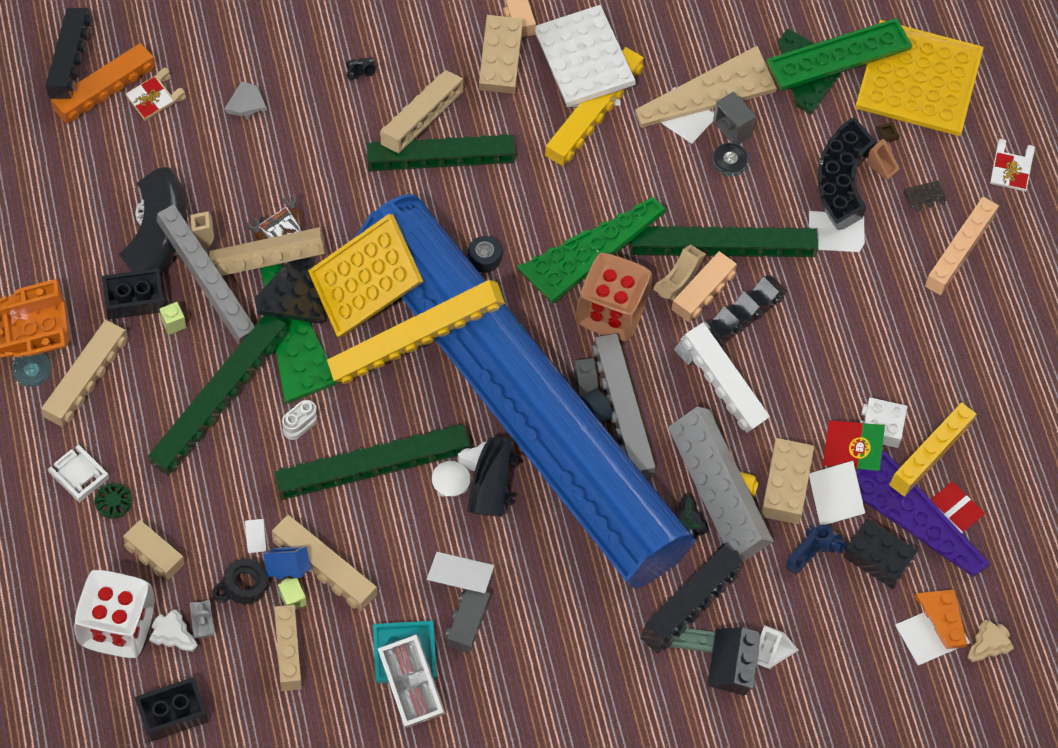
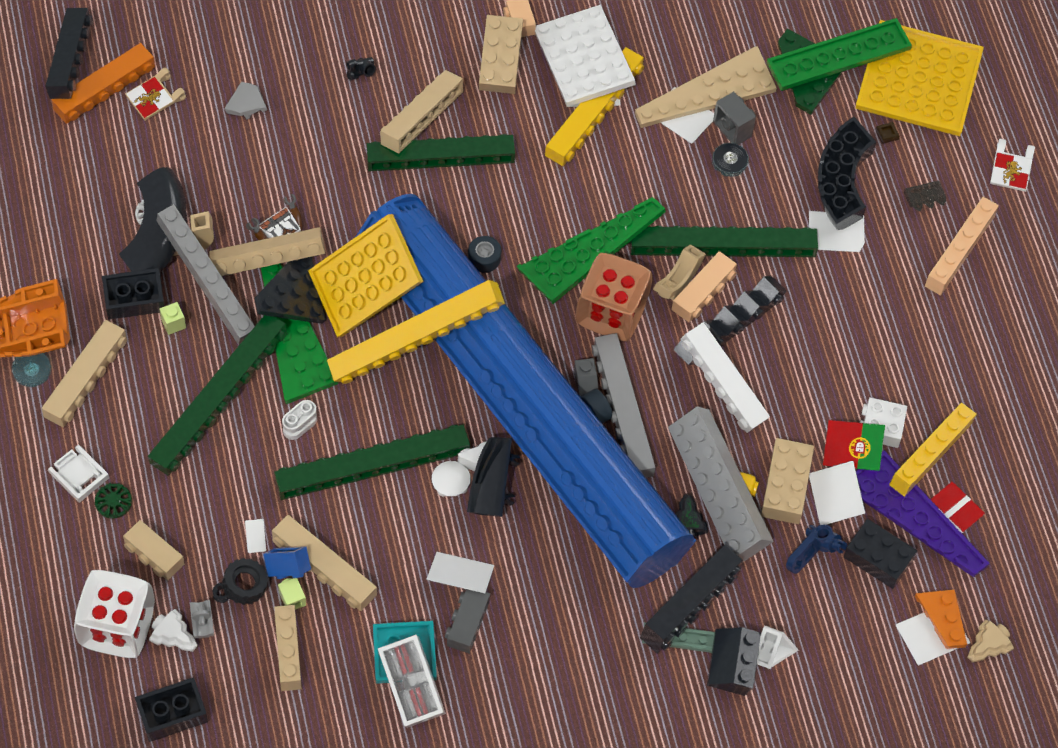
(882, 159): nougat slope -> none

